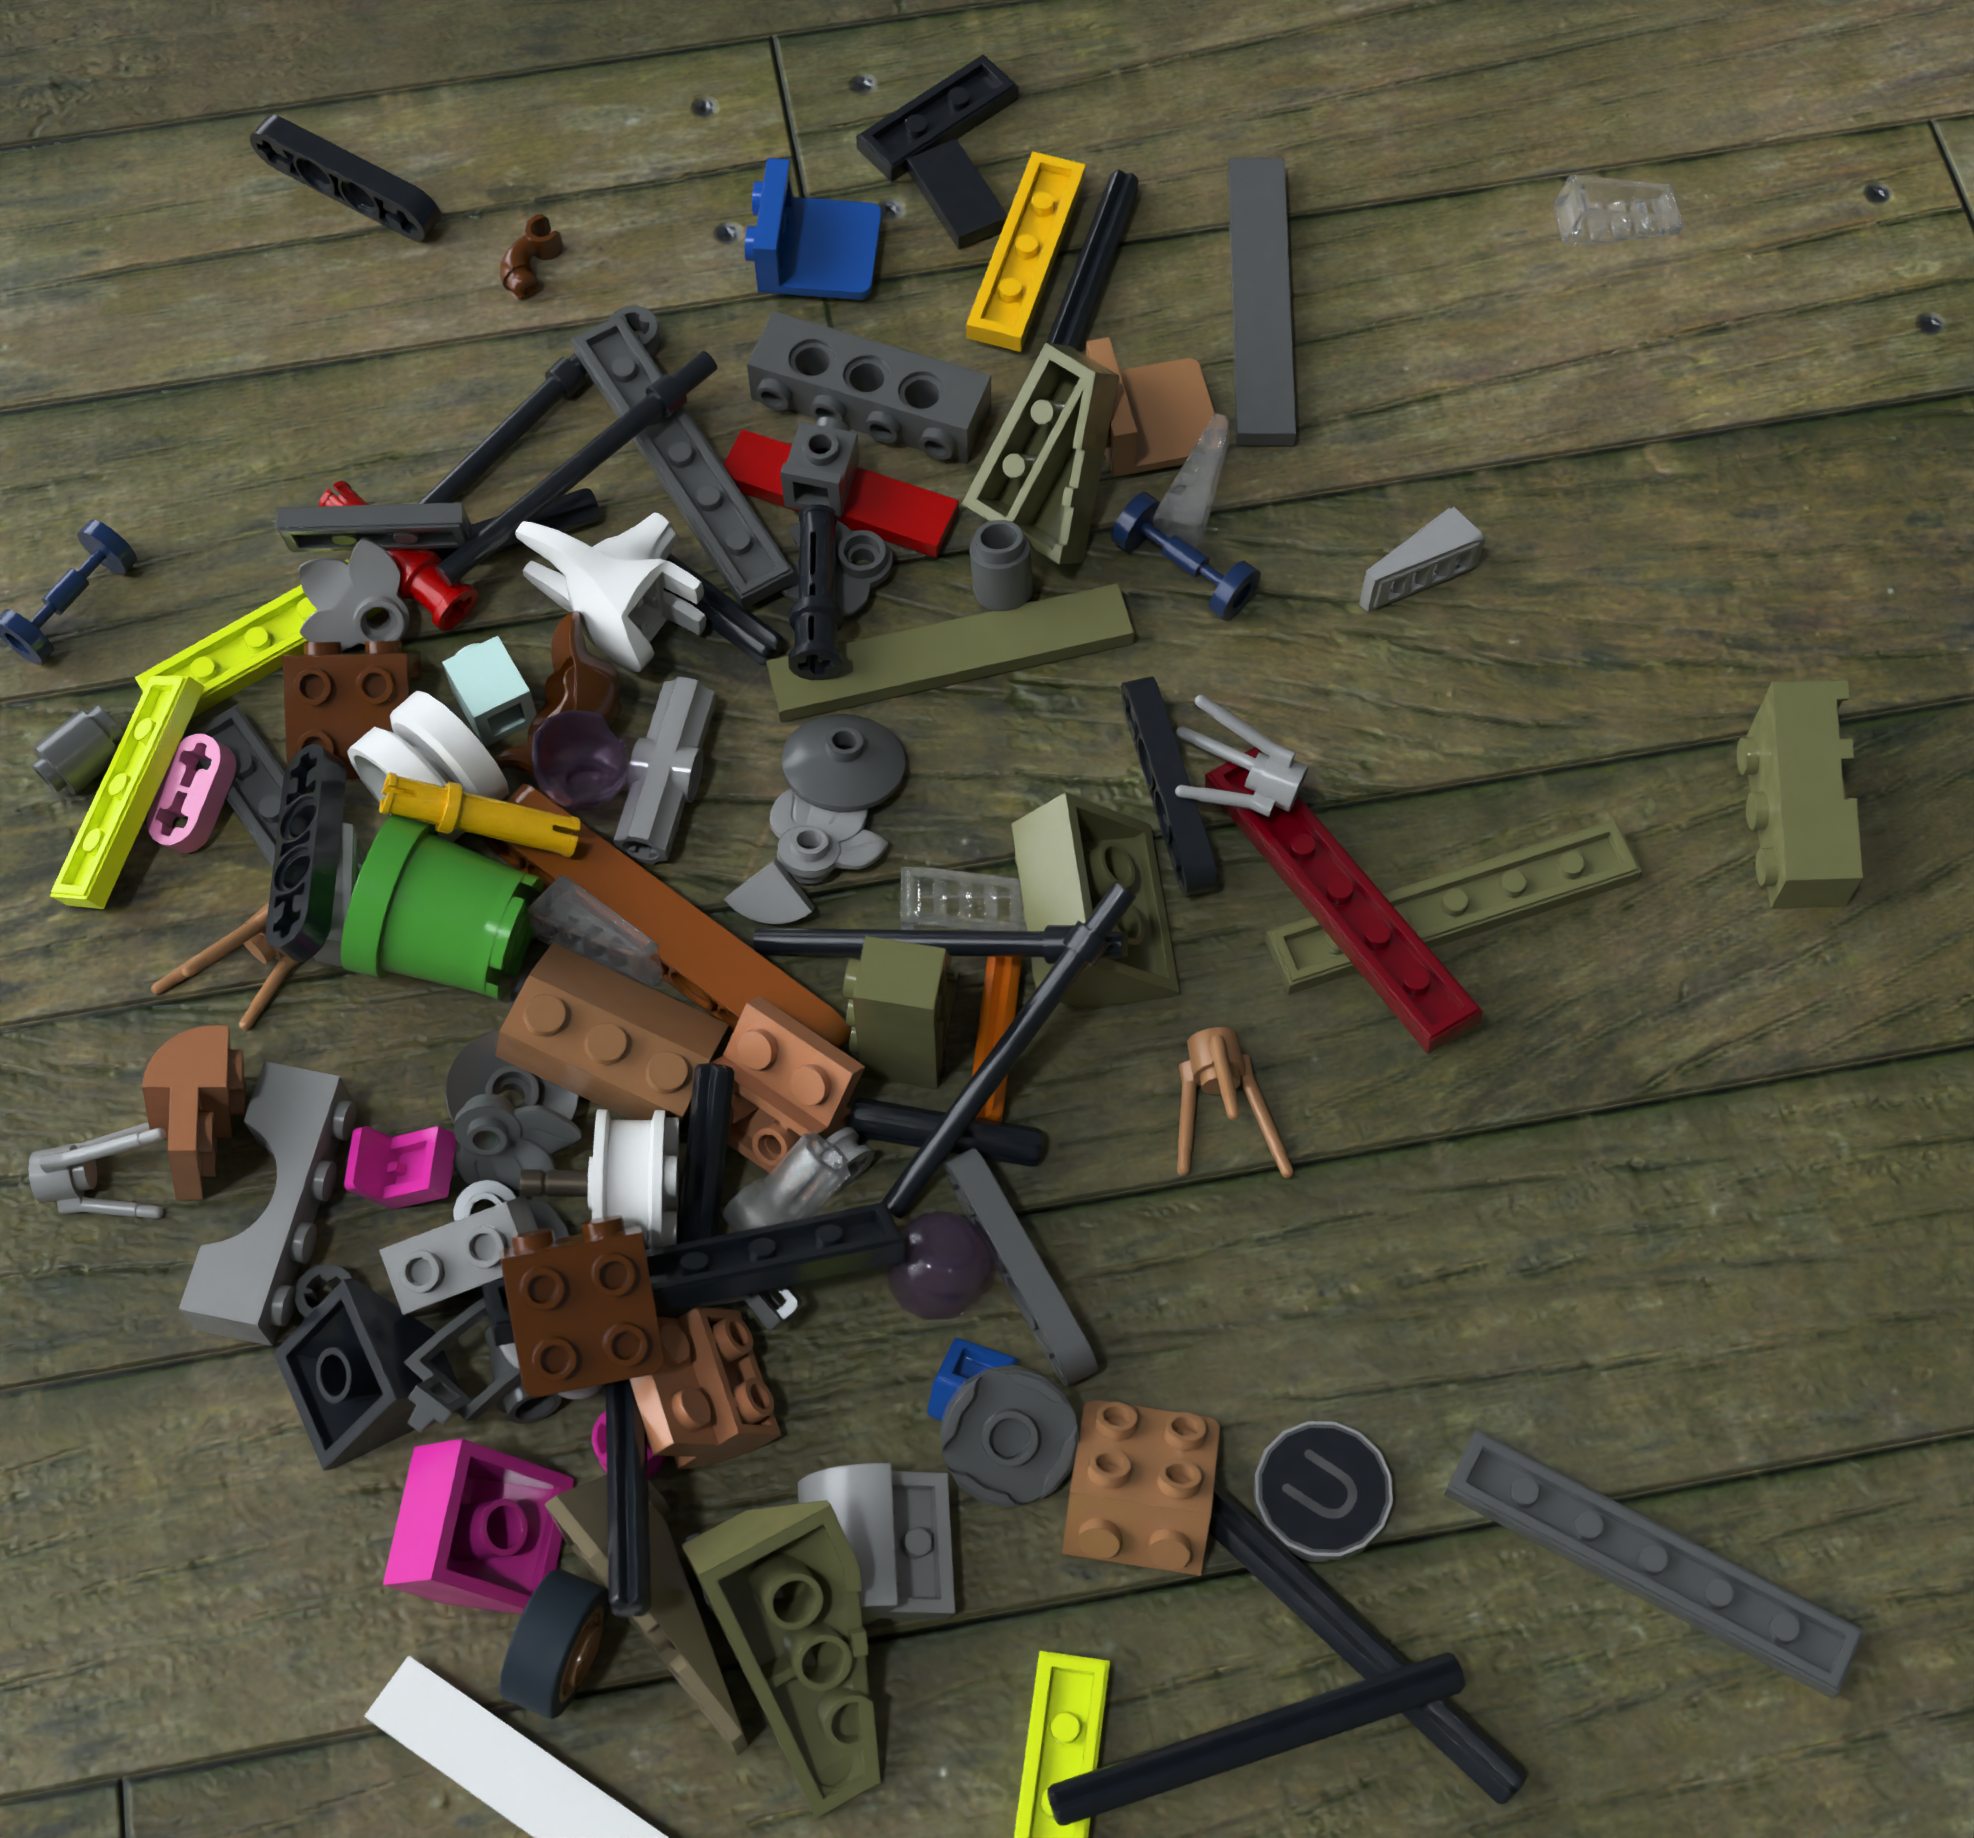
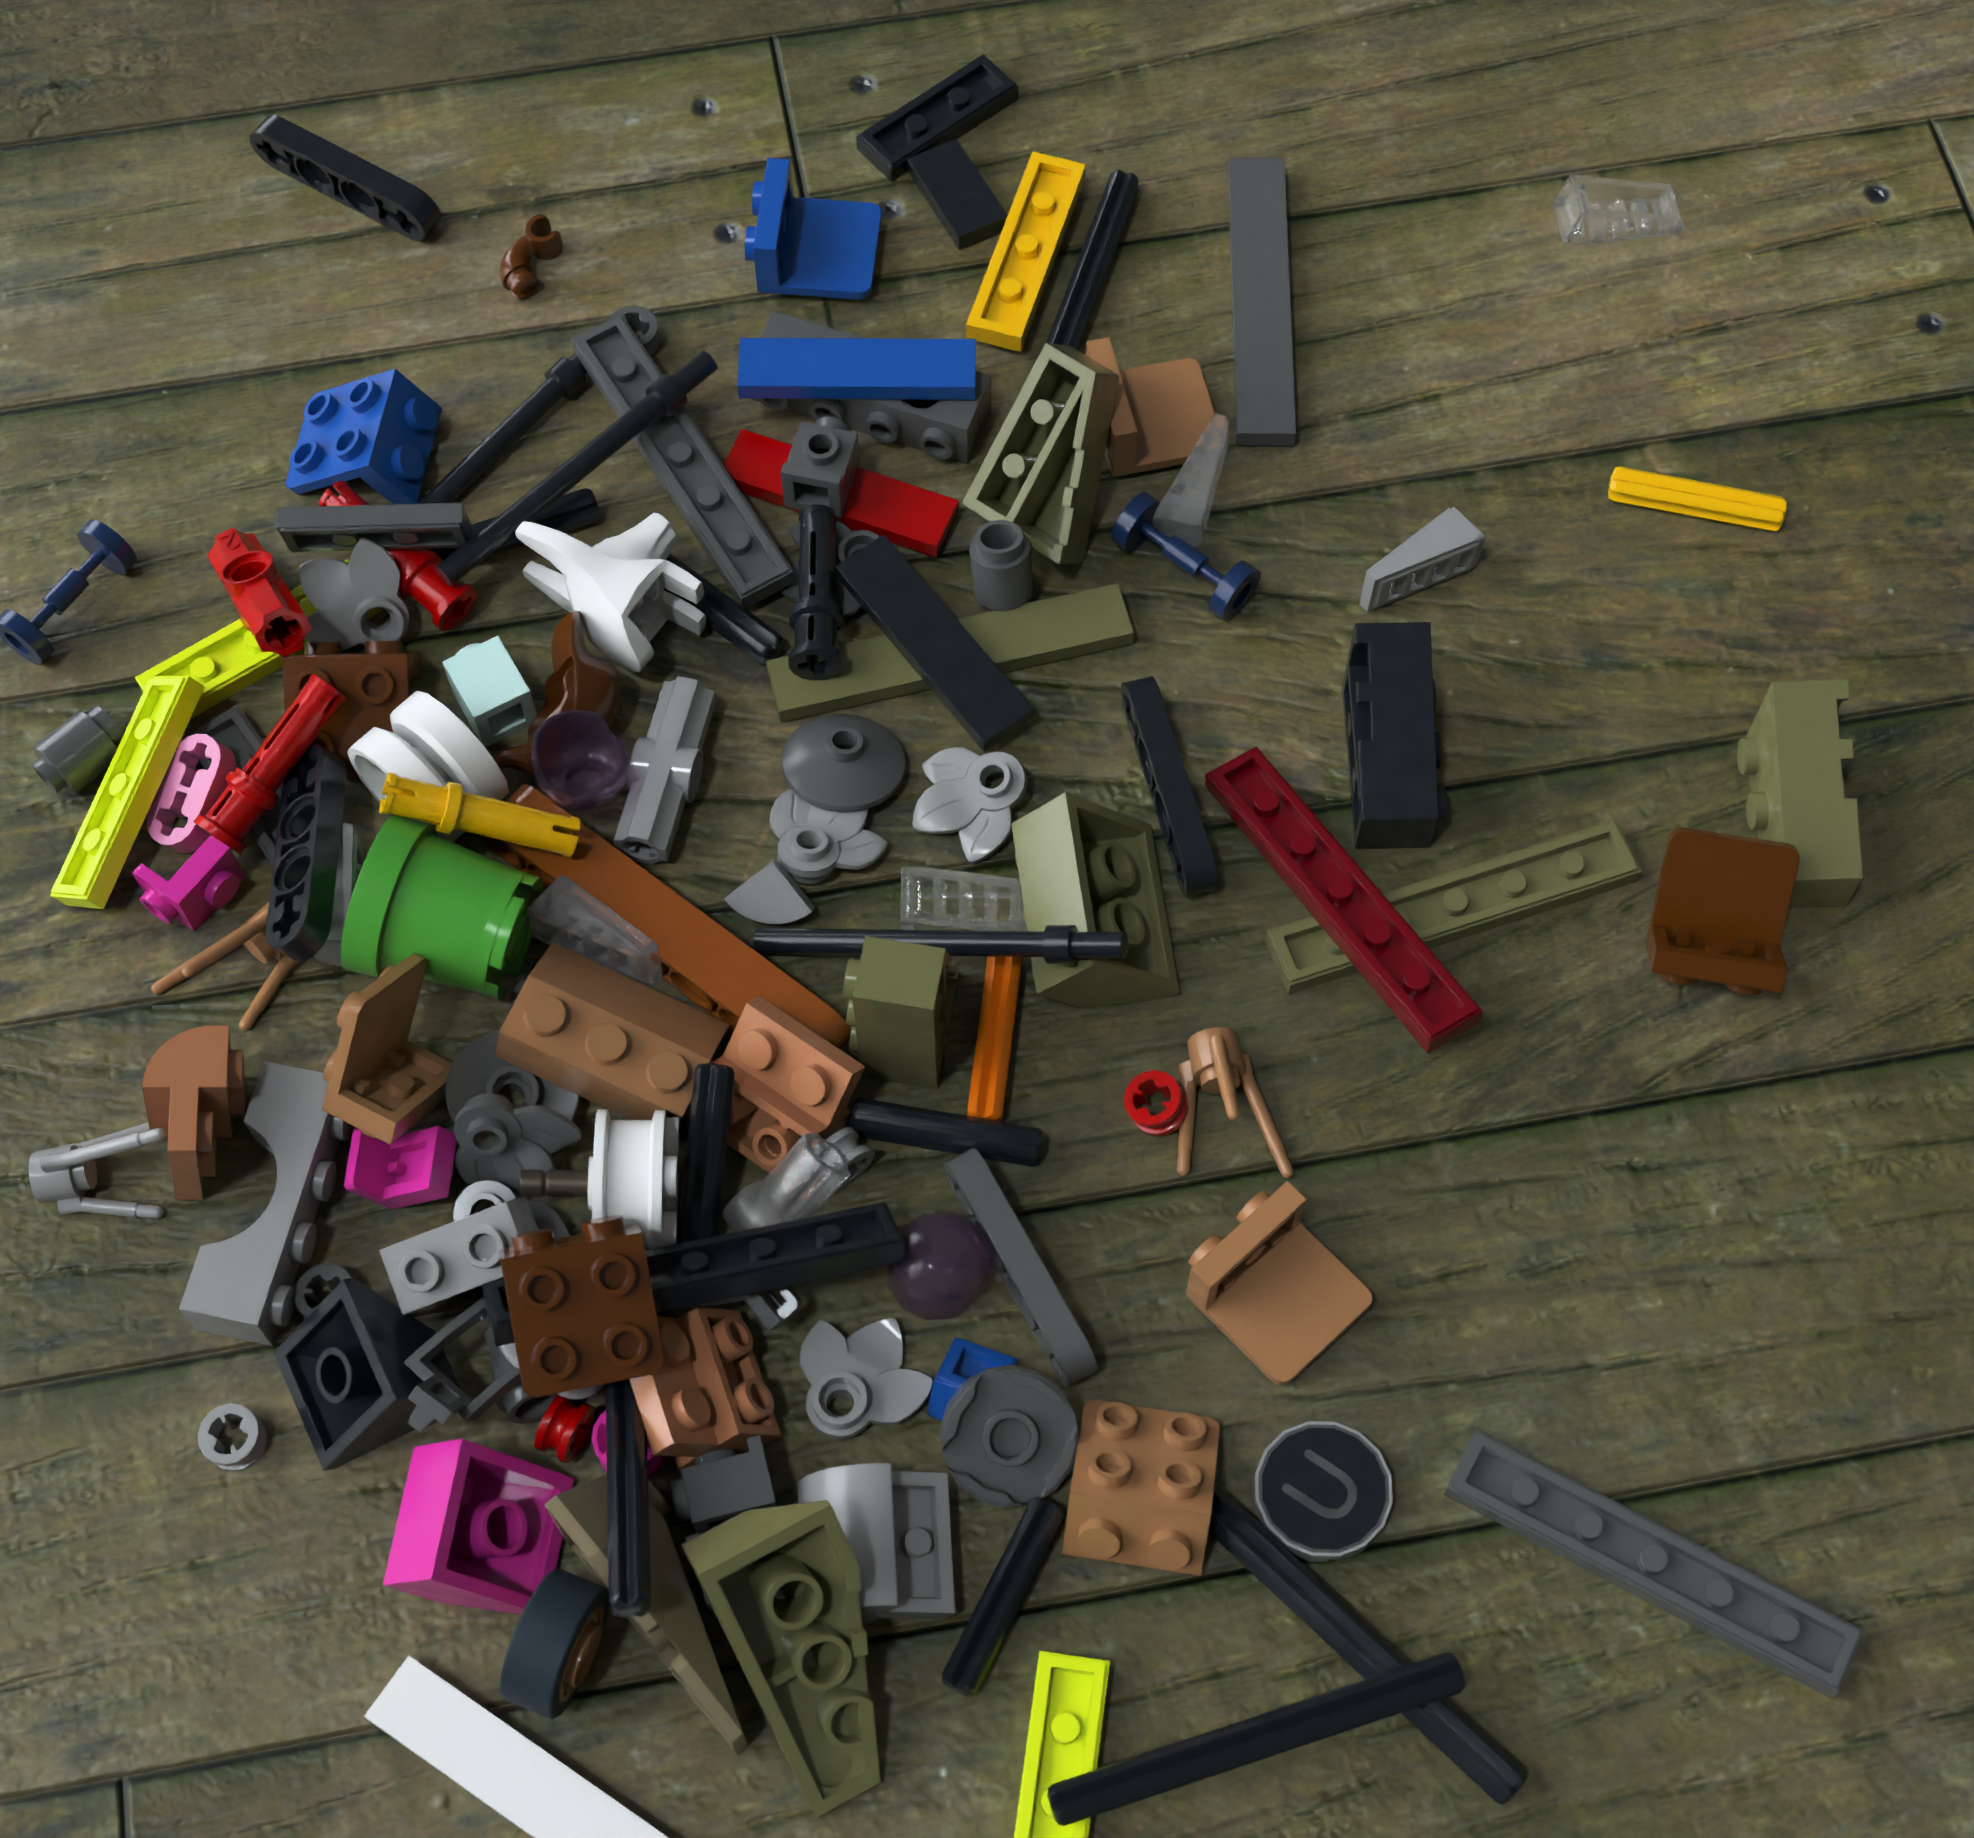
(196, 889): none -> dark pink bracket
(226, 1416): none -> light grey bush
(254, 787): none -> red pin
(259, 592): none -> red piece
(370, 431): none -> blue bracket
(375, 1072): none -> medium nougat bracket
(564, 1428): none -> red bush
(723, 1486): none -> dark grey brick
(857, 368): none -> blue tile
(866, 1372): none -> light grey plate
(934, 642): none -> black tile
(963, 802): none -> light grey plate
(1003, 1597): none -> black axle
(1084, 945): black bar -> none
(1136, 1097): none -> red bush
(1272, 776): light grey plant -> none
(1275, 1286): none -> medium nougat bracket
(1392, 736): none -> black wedge
(1697, 498): none -> yellow axle
(1722, 910): none -> reddish brown bracket

